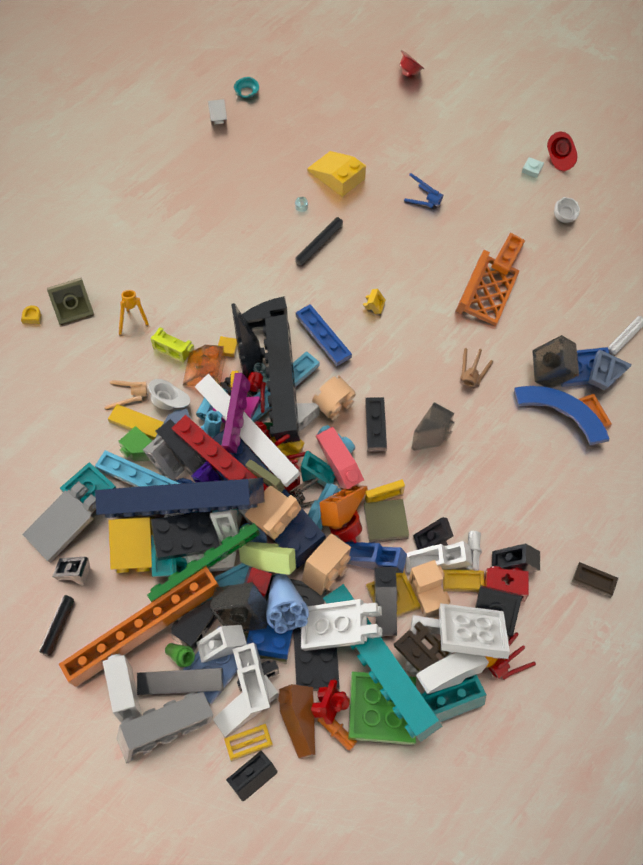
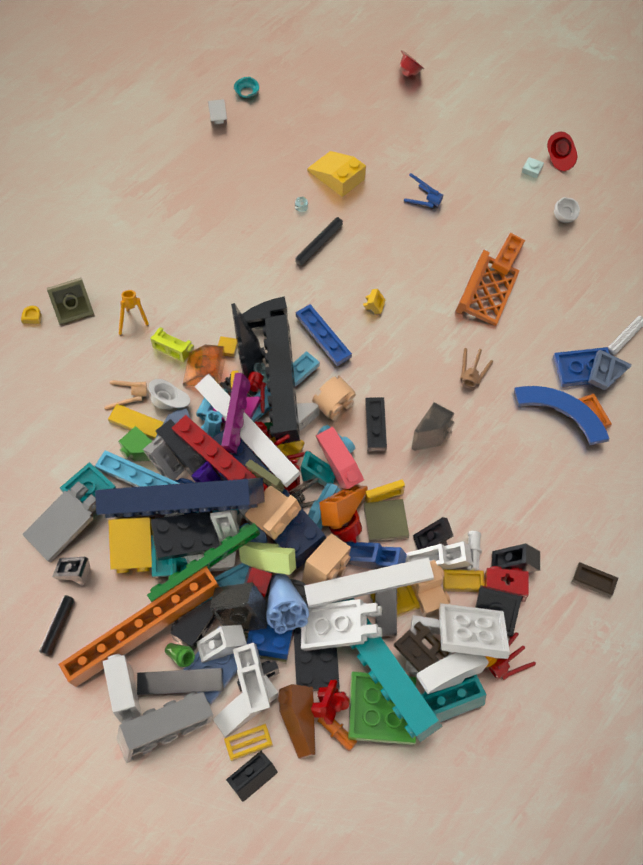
(368, 582): none -> white tile
(555, 362): clear smoke brick -> none

